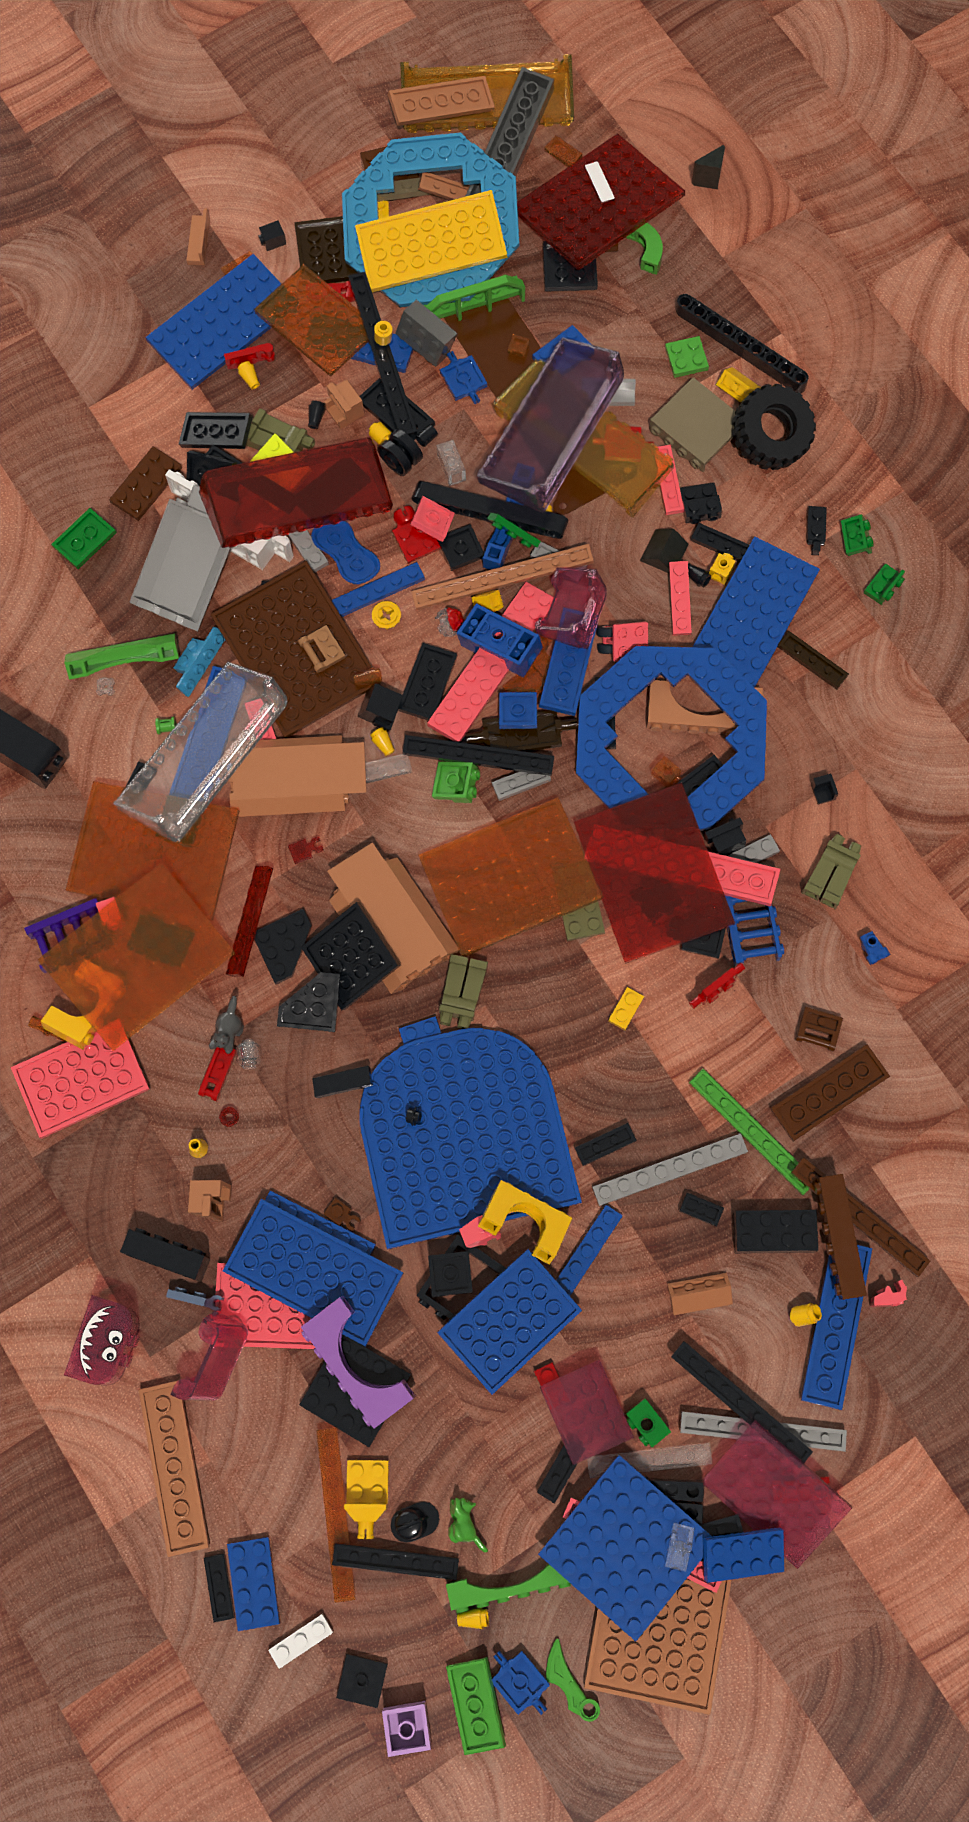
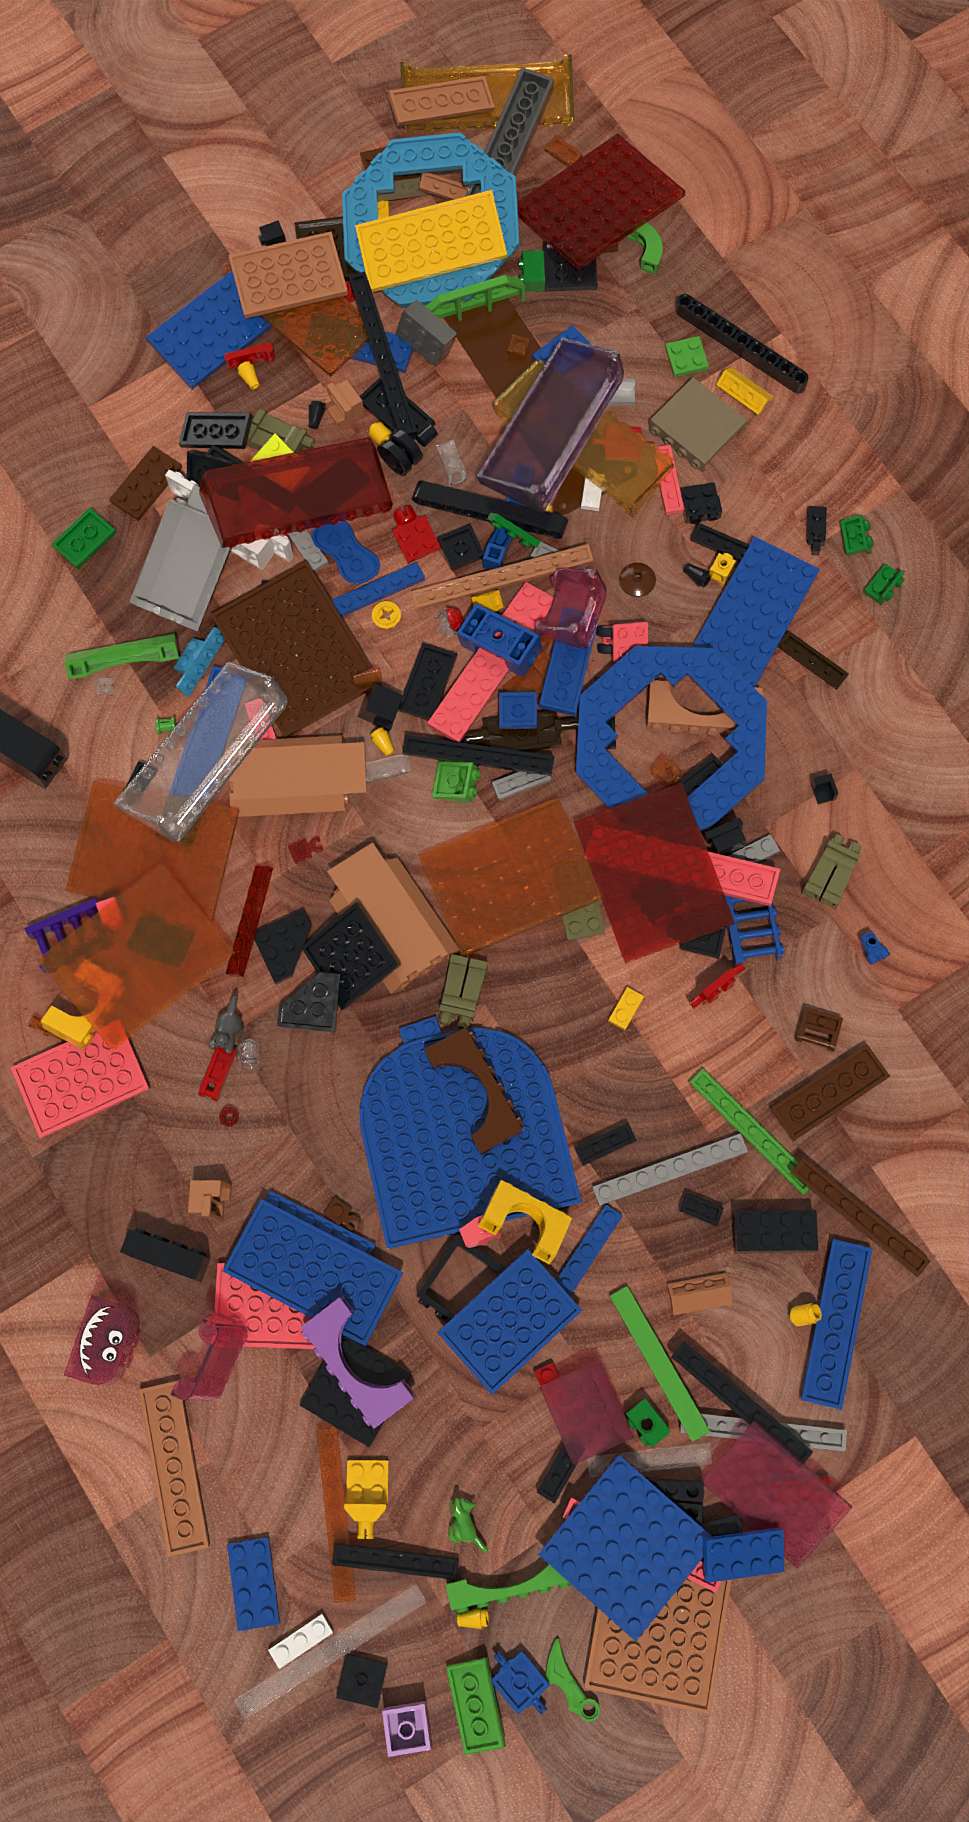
(198, 239): nougat panel -> none
(198, 1298): sand blue plate -> none
(201, 1150): yellow cone -> none
(219, 1587): black tile -> none
(288, 275): none -> nougat plate
(326, 644): medium nougat plate -> none
(330, 1651): none -> clear plate
(342, 1082): black tile -> none
(383, 333): yellow brick -> none
(413, 1116): black plate -> none
(414, 1522): black piece -> none
(432, 518): coral plate -> none
(450, 1274): black plate -> none
(461, 1052): none -> reddish brown arch
(463, 377): blue plate -> none
(533, 271): none -> green brick
(591, 496): none -> white plate
(599, 181): white sticker -> none
(634, 586): none -> reddish brown dish
(659, 1364): none -> bright green tile
(663, 548): pearl dark grey slope -> none
(679, 1547): clear slope -> none
(680, 598): coral plate -> none
(708, 169): pearl dark grey slope -> none
(793, 412): black tyre -> none
(841, 1237): reddish brown brick -> none
(888, 1298): coral hand -> none

